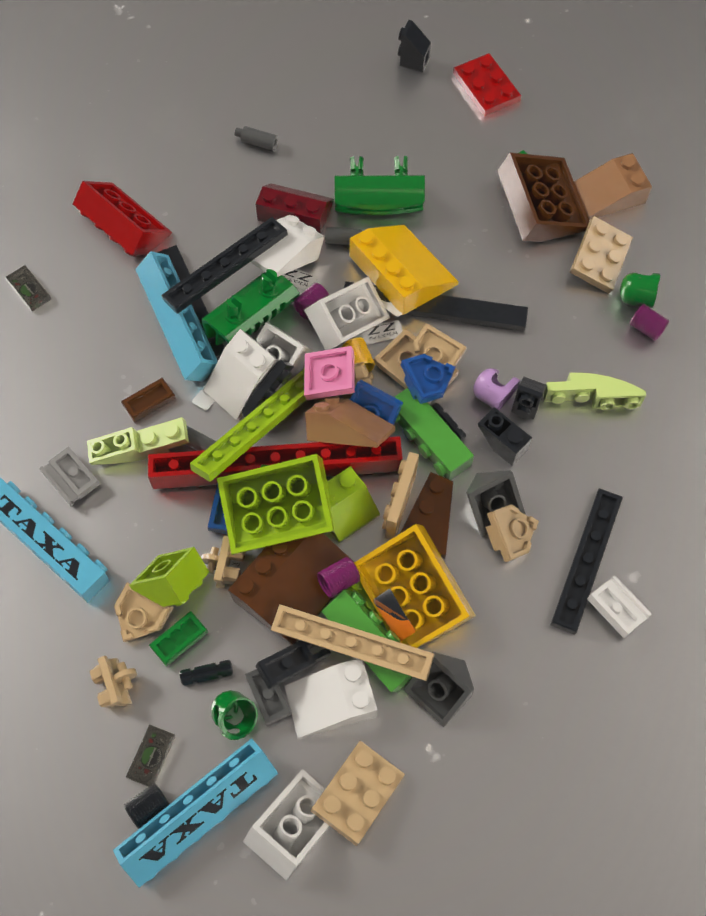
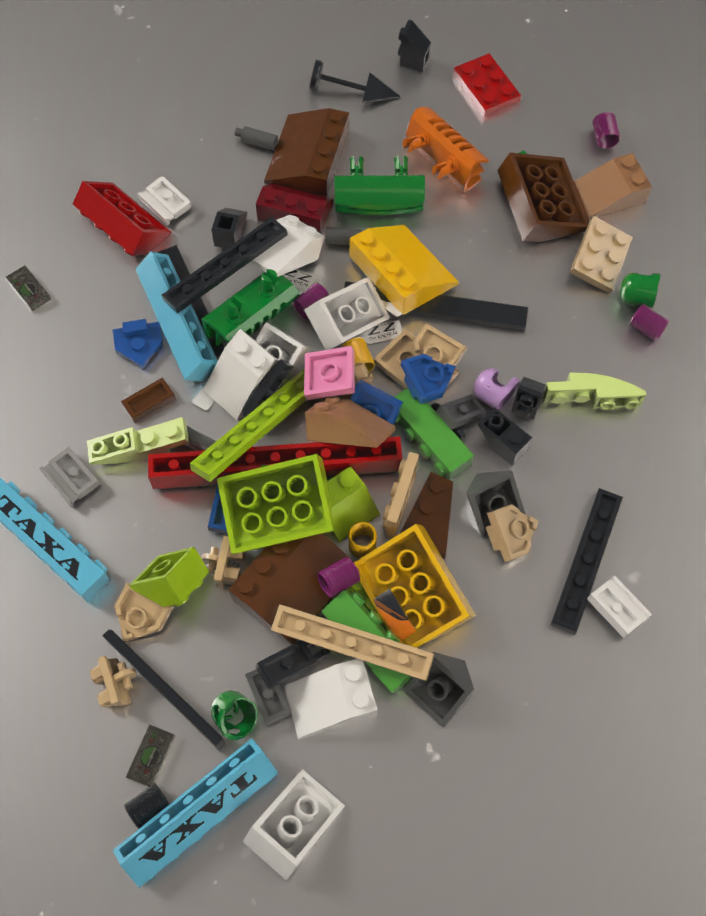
(138, 341): none -> blue plate
(164, 689): none -> black tile
(165, 200): none -> white plate
(178, 638): green plate -> none
(206, 672): black axle -> none
(228, 227): none -> black slope
(309, 150): none -> reddish brown slope
(357, 793): tan plate -> none
(366, 529): none -> yellow piece
(374, 90): none -> black piece
(444, 148): none -> orange piece
(461, 411): none -> dark grey plate
(606, 130): none -> magenta piece

